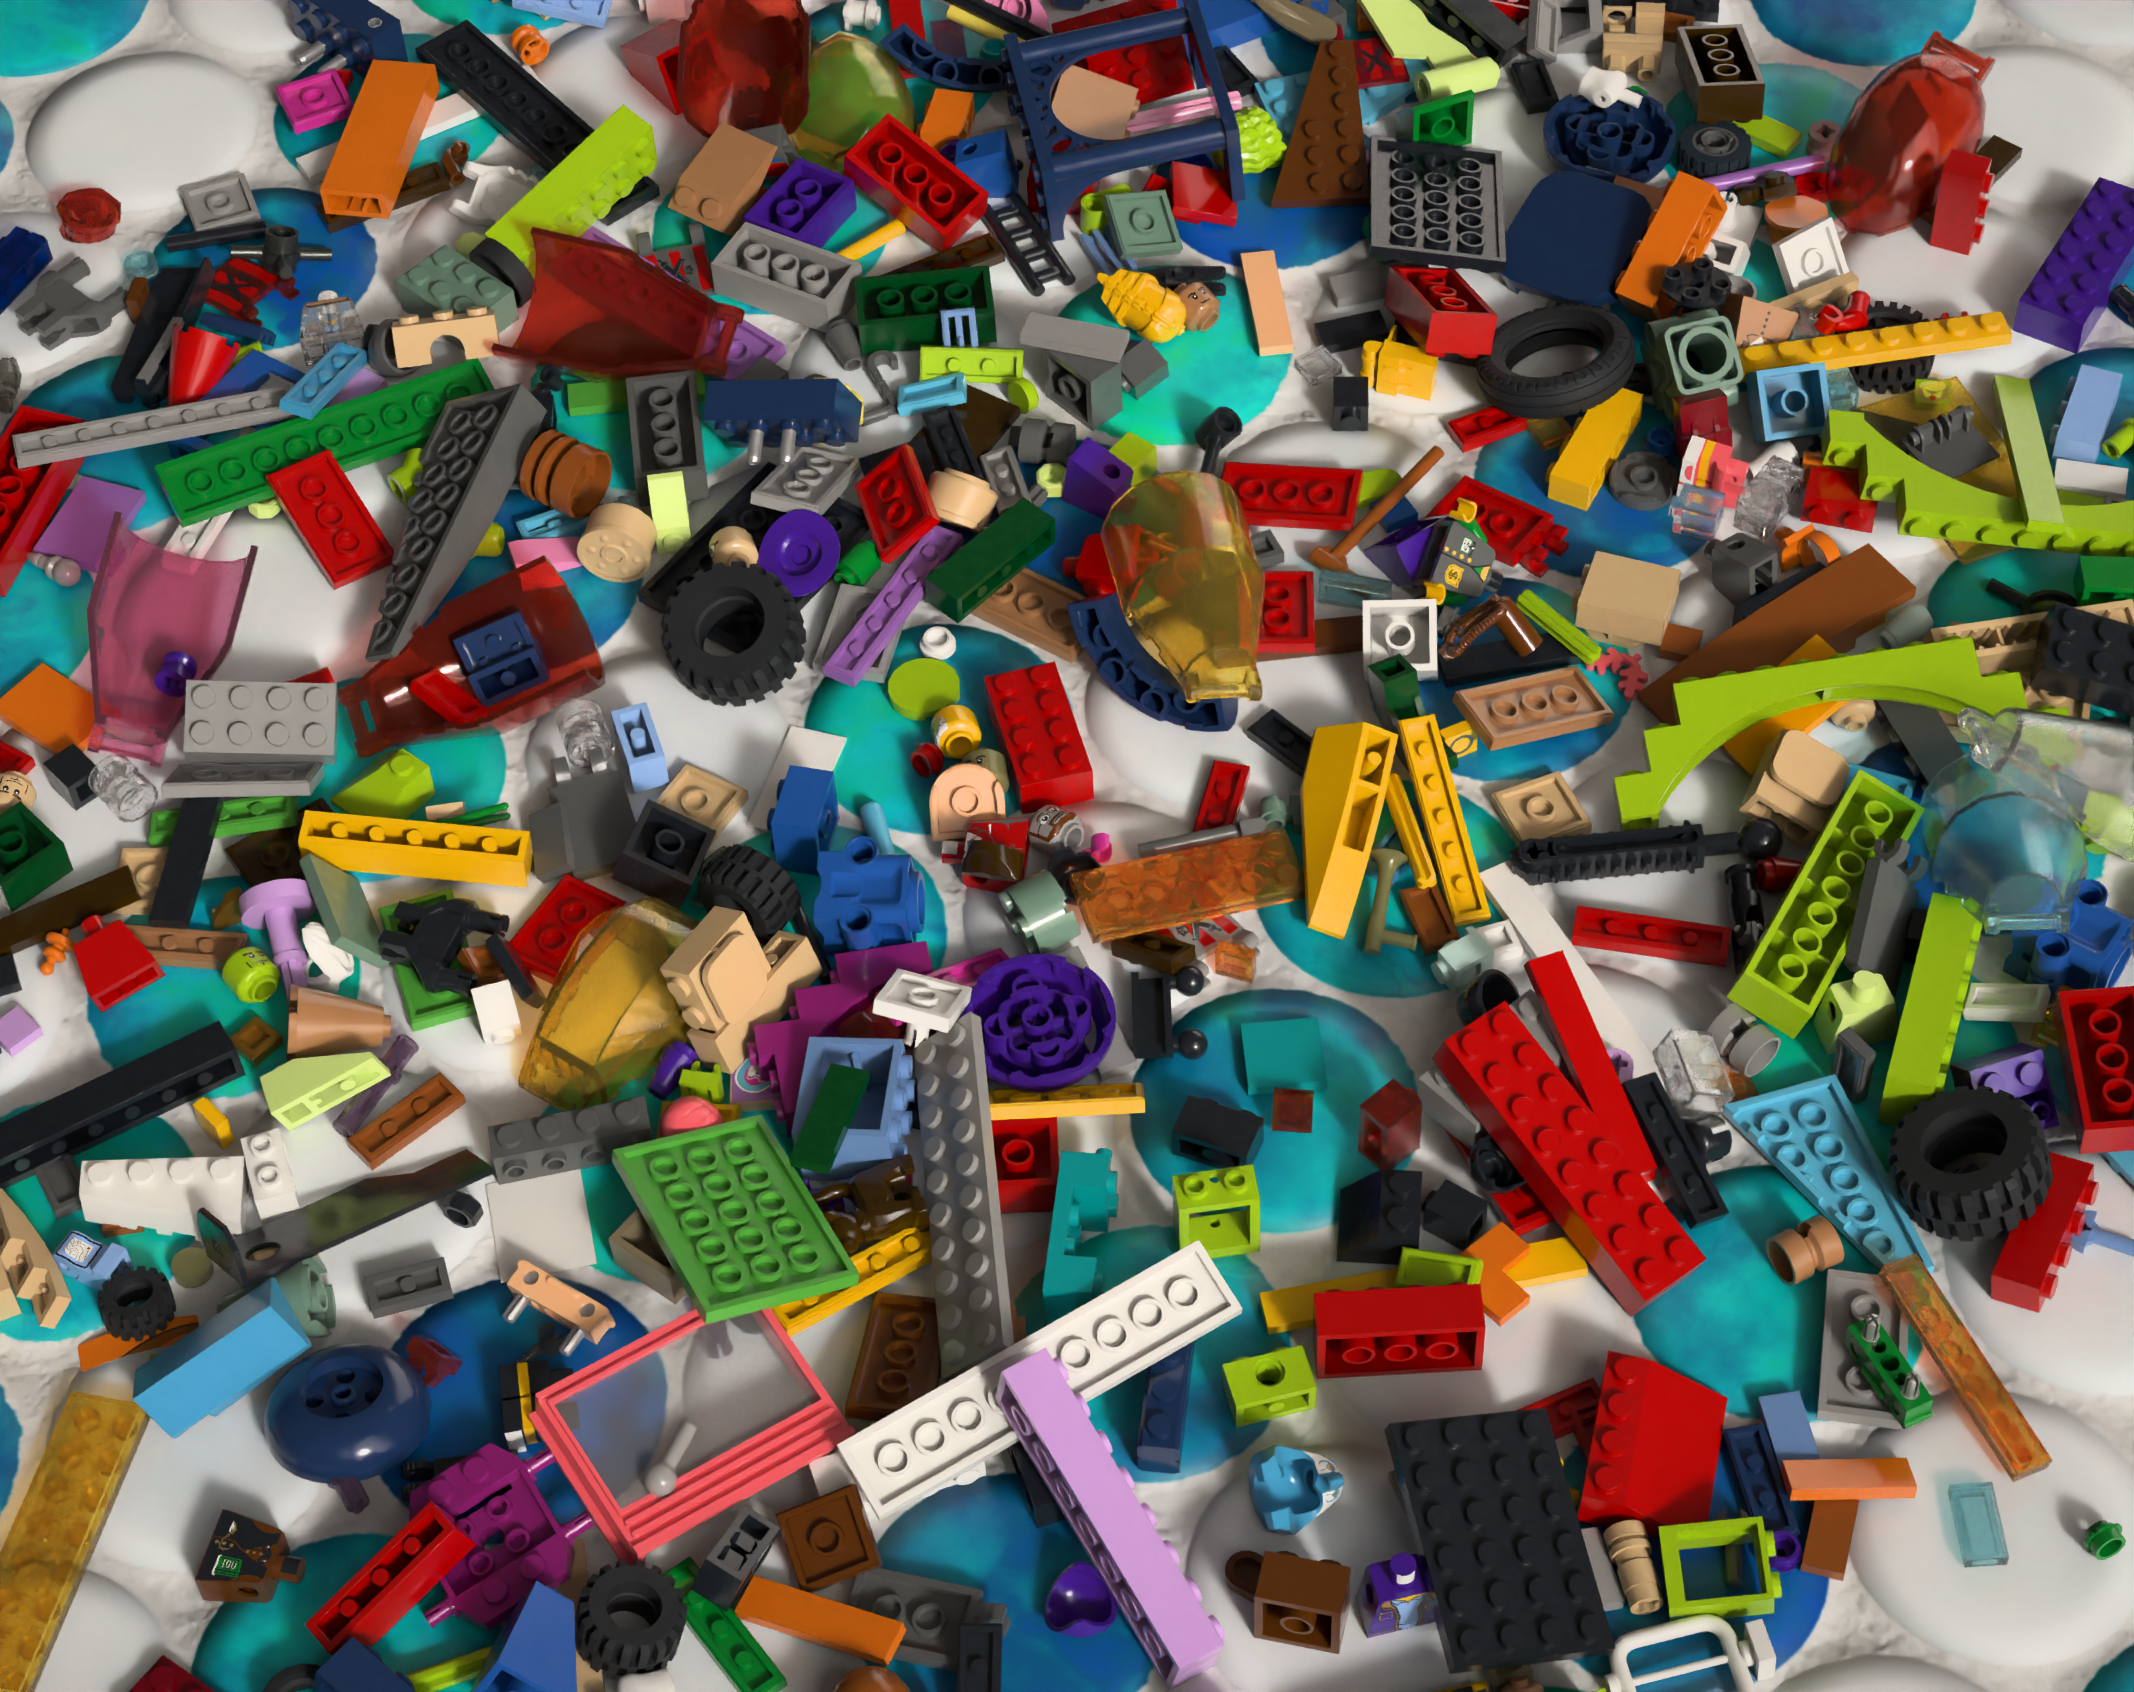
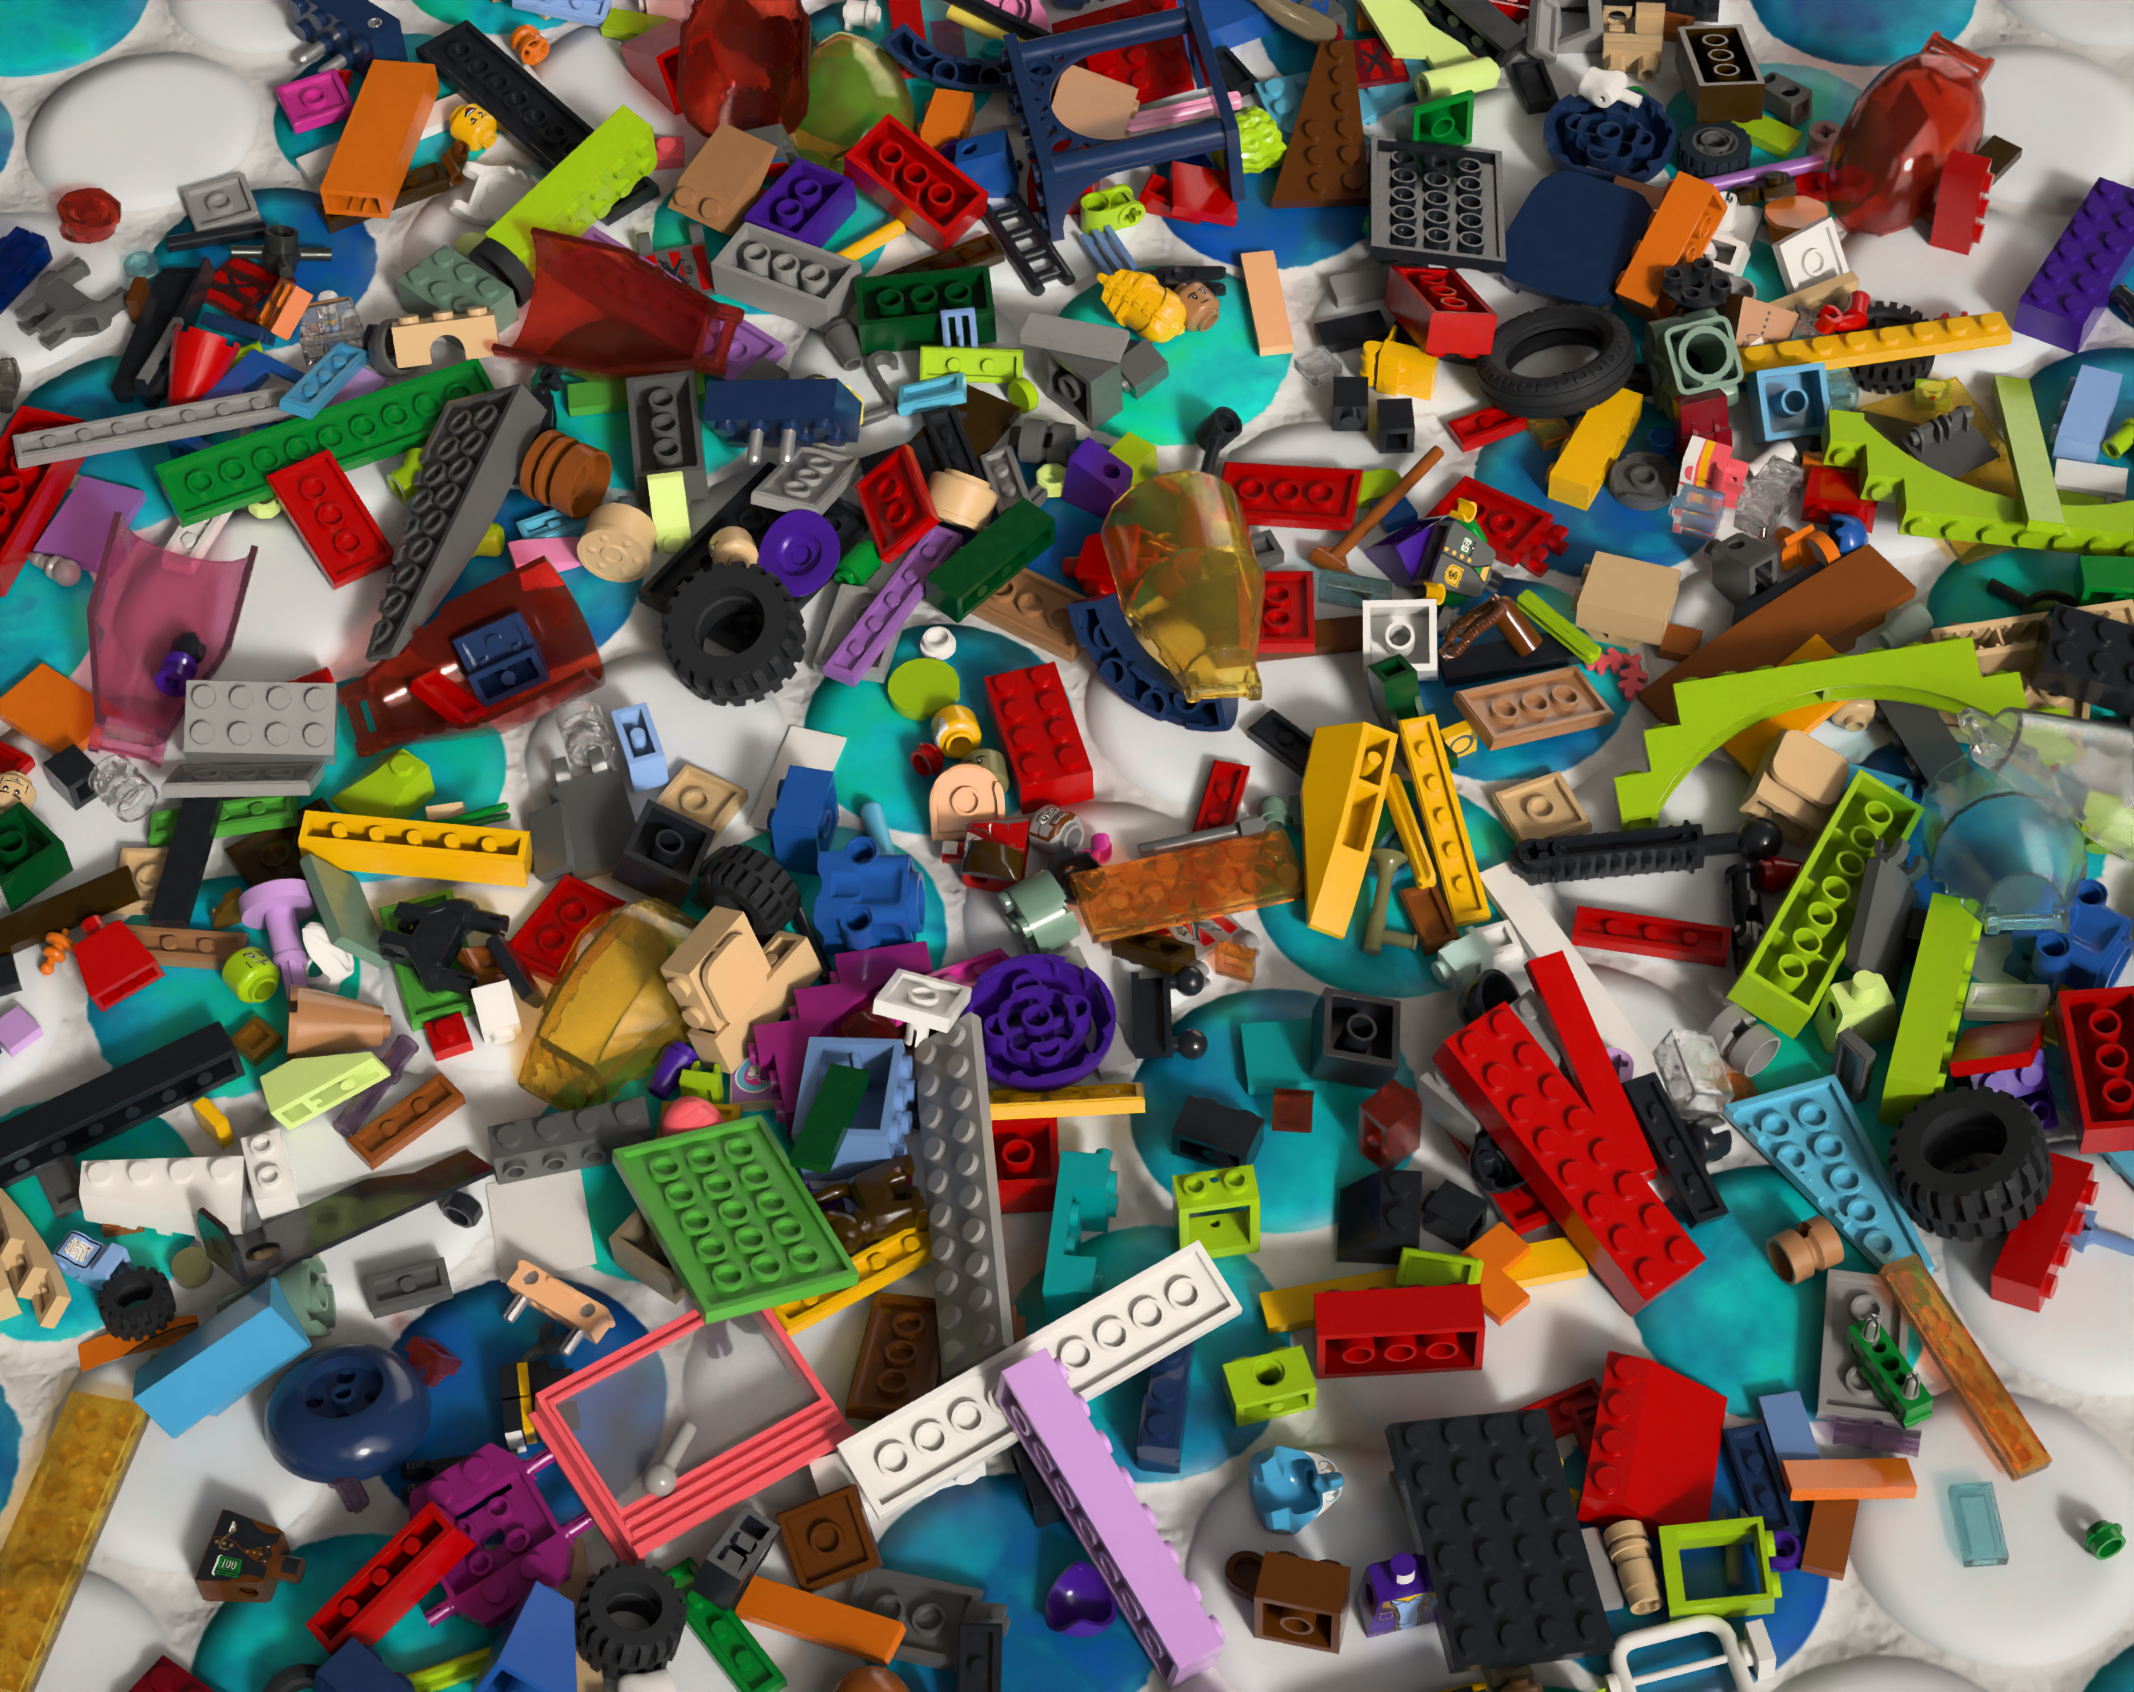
(190, 644): none -> black tile
(284, 308): none -> orange brick
(448, 1036): none -> red plate
(473, 126): none -> yellow head
(628, 24): none -> lime tile
(670, 152): none -> coral plate
(1142, 224): sand green tile -> none
(1355, 1039): none -> black brick
(1395, 425): none -> black brick
(1787, 99): none -> dark grey leg
(1847, 532): none -> blue hair
(1876, 1437): none -> clear purple pin
(1997, 1047): none -> red tile

